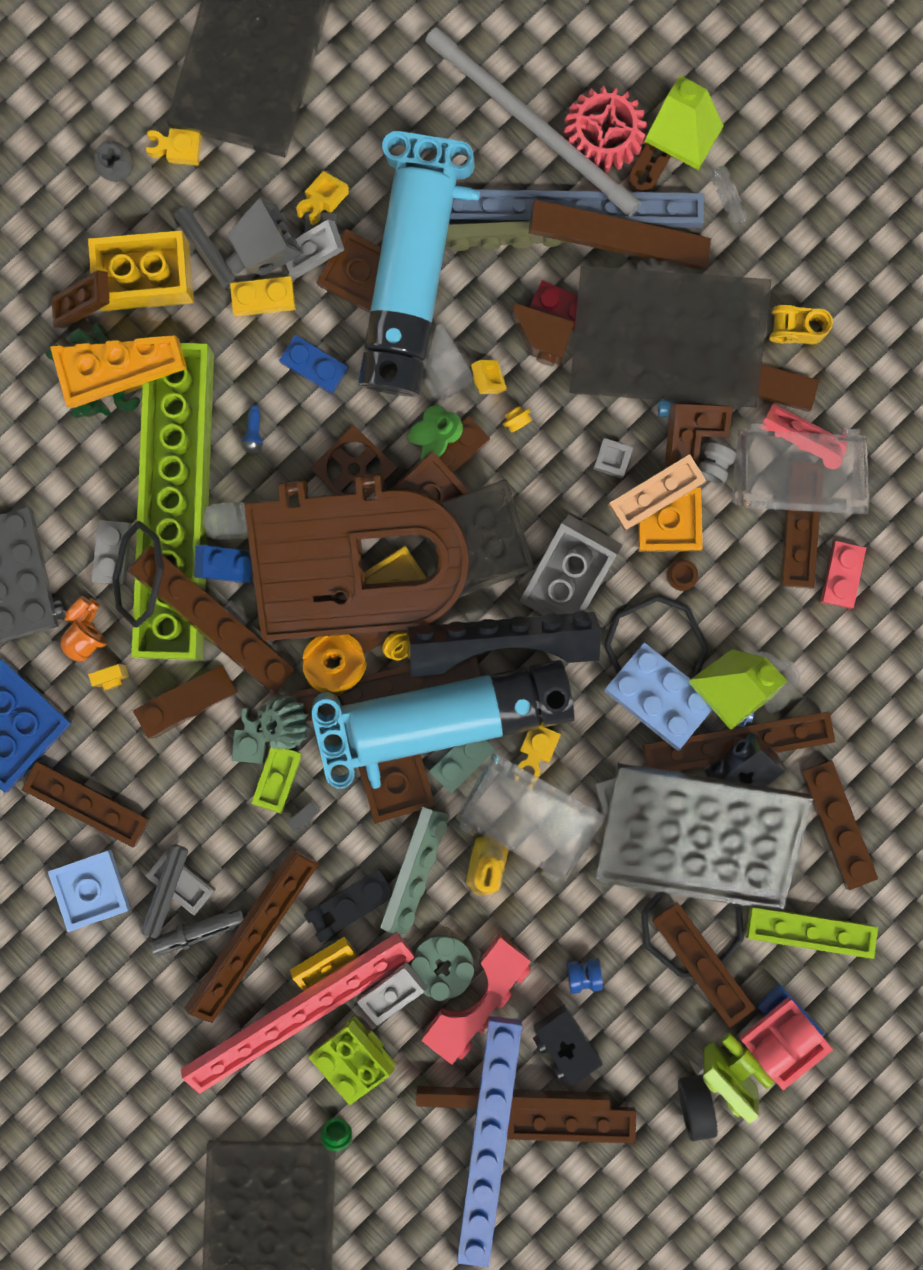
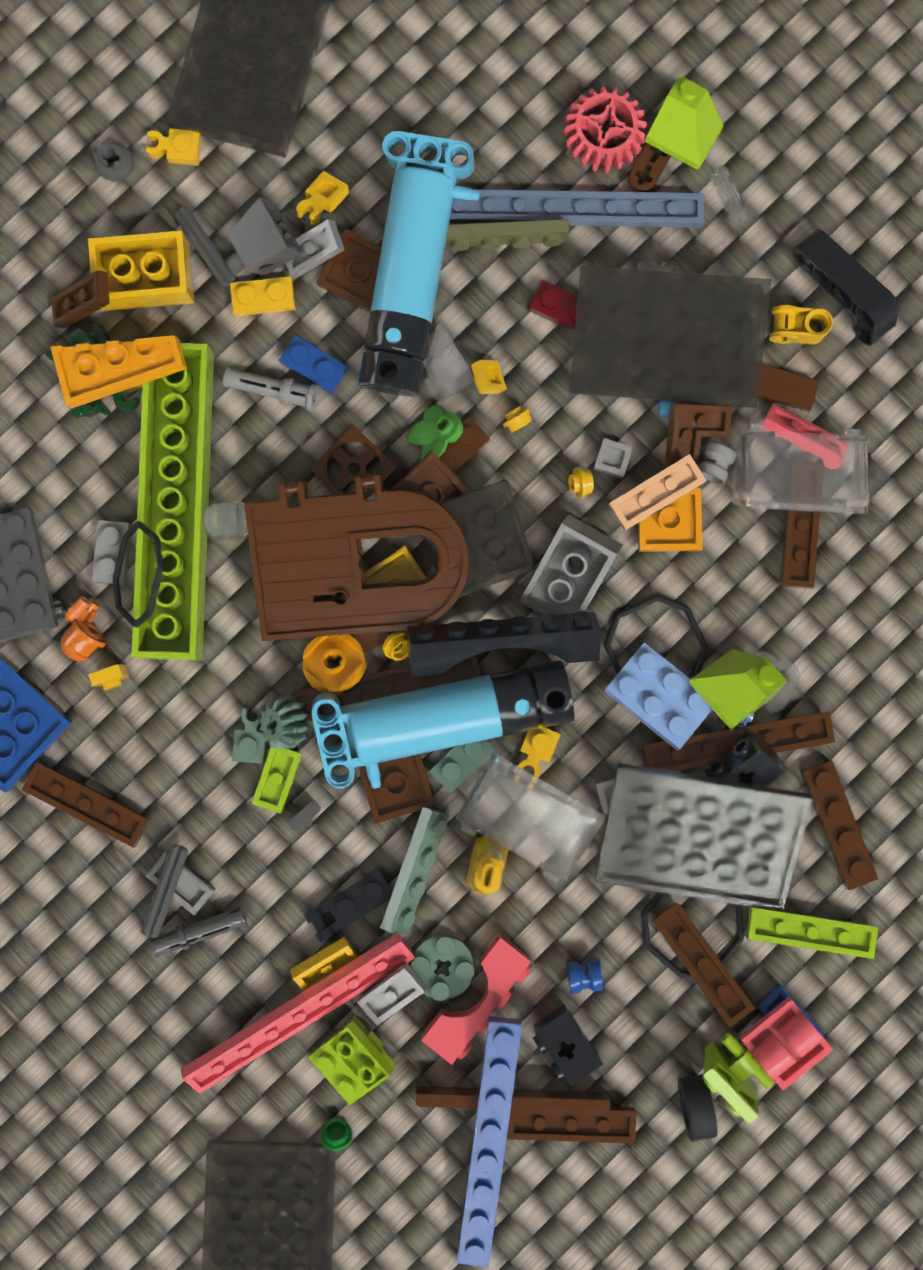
(89, 890): light blue plate -> none
(184, 702): reddish brown slope -> none
(213, 621): reddish brown plate -> none
(222, 564): blue plate -> none
(251, 440): blue piece -> none
(251, 936): reddish brown tile -> none
(286, 393): none -> light grey pin
(542, 333): reddish brown slope -> none
(581, 482): none -> yellow plate
(615, 192): light grey piece -> none
(619, 235): reddish brown tile -> none
(682, 575): reddish brown plate -> none
(843, 575): coral plate -> none
(850, 284): none -> black beam

